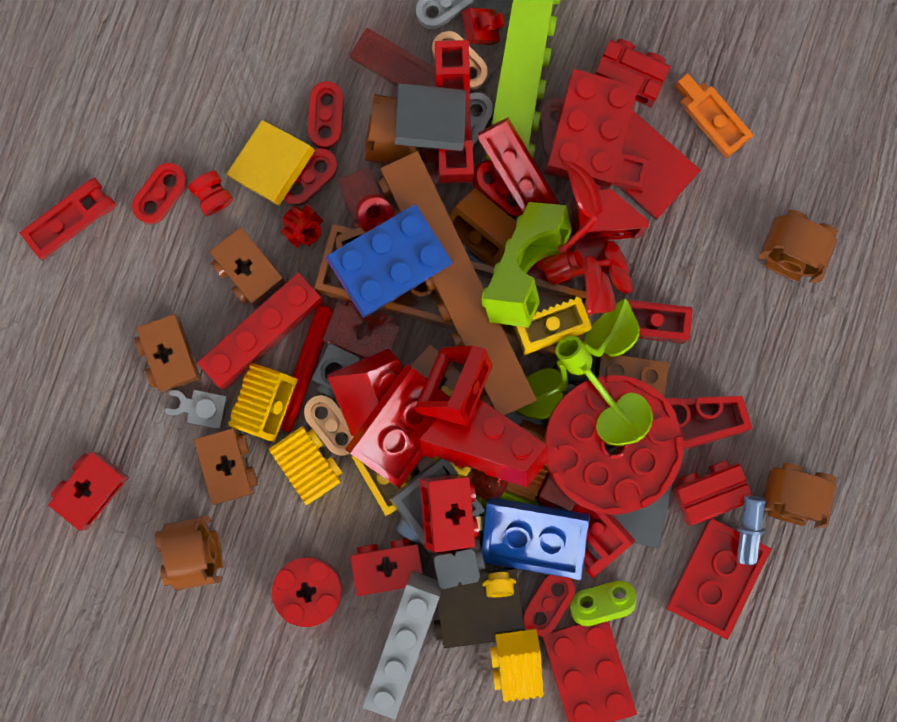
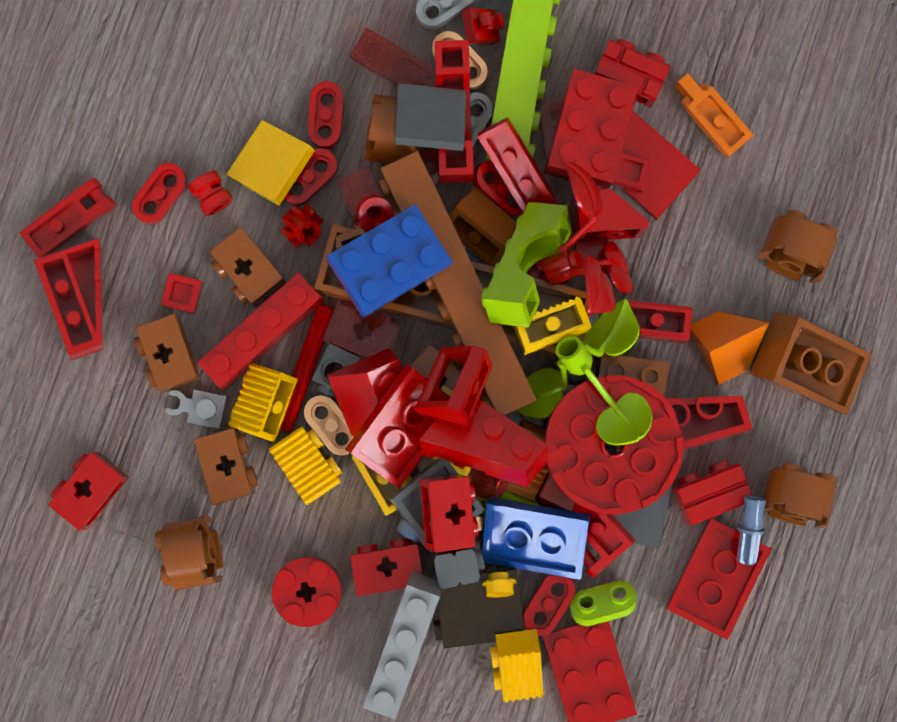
(75, 296): none -> red wedge
(182, 293): none -> red plate
(728, 343): none -> orange slope
(810, 362): none -> dark orange slope

